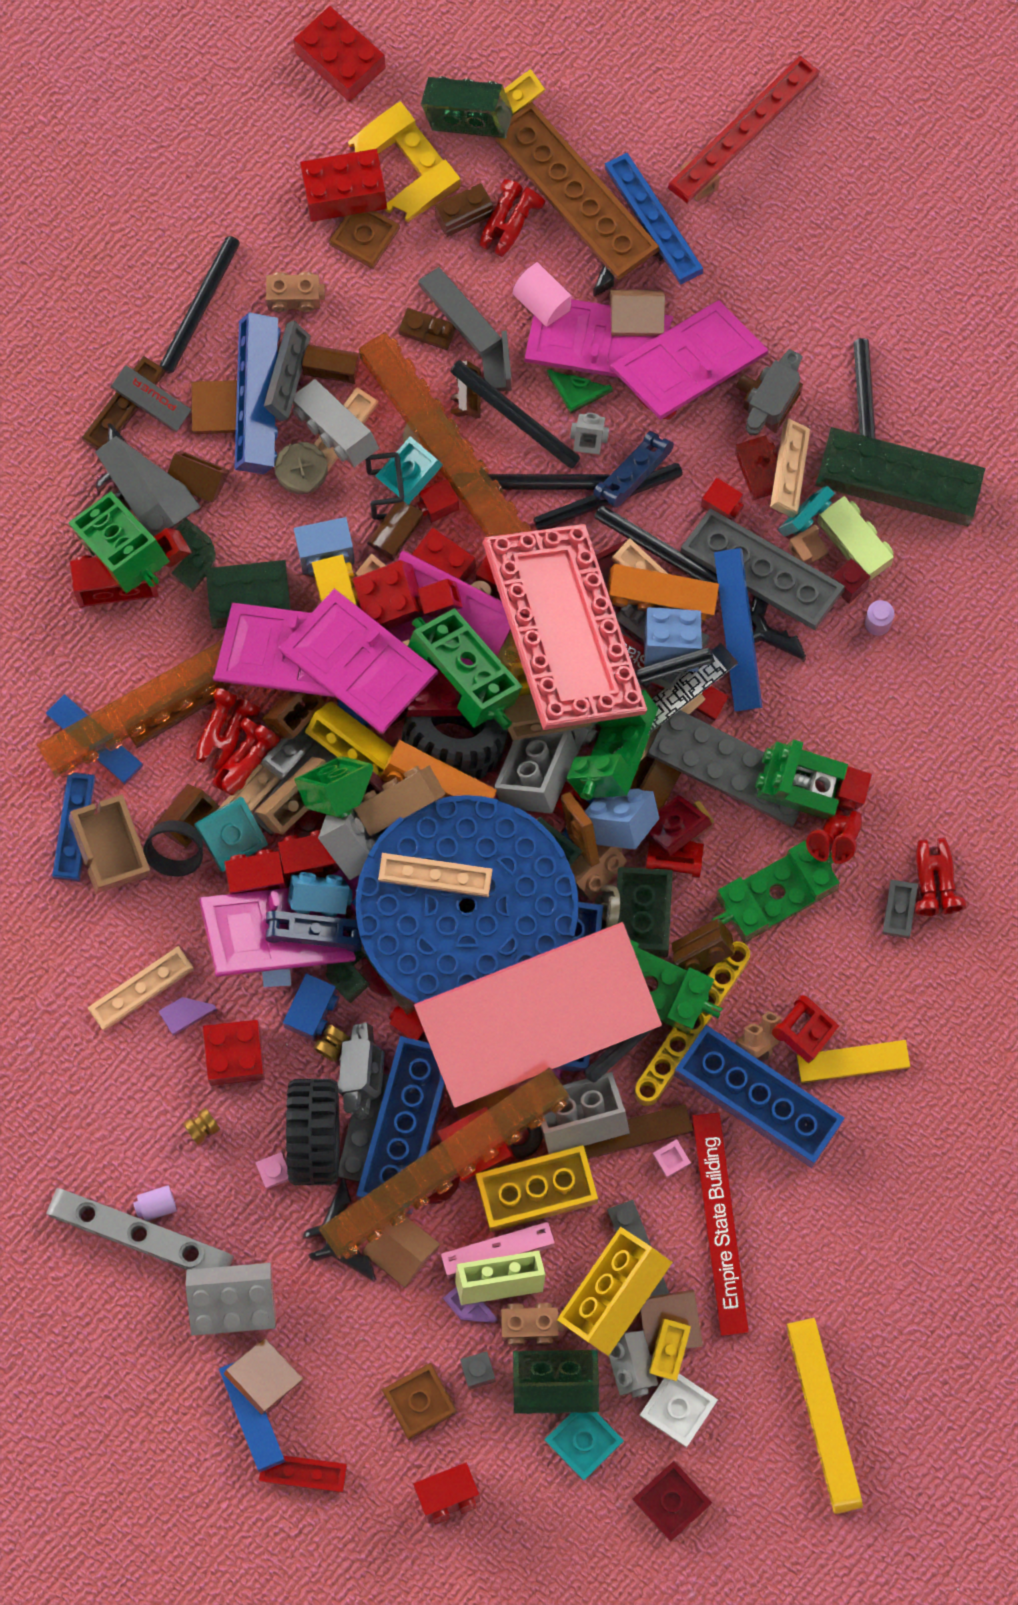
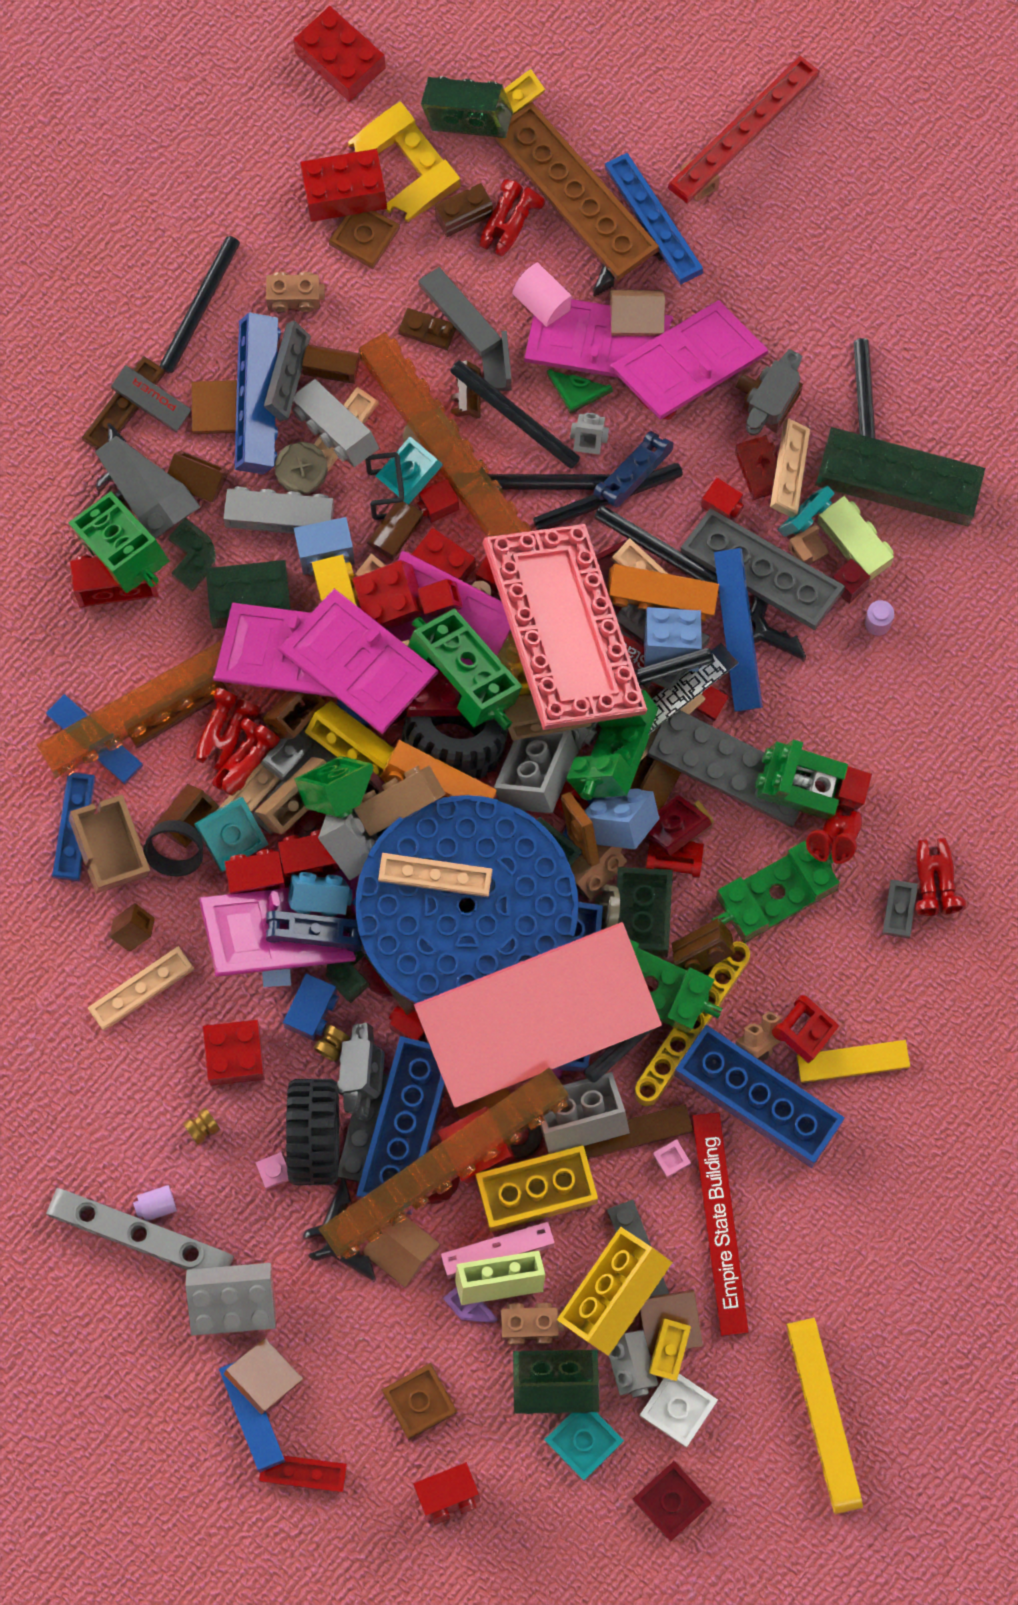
(132, 927): none -> reddish brown panel
(173, 545): red brick -> none
(185, 1013): medium lavender tile -> none
(274, 511): none -> light grey brick
(477, 1370): dark grey brick -> none

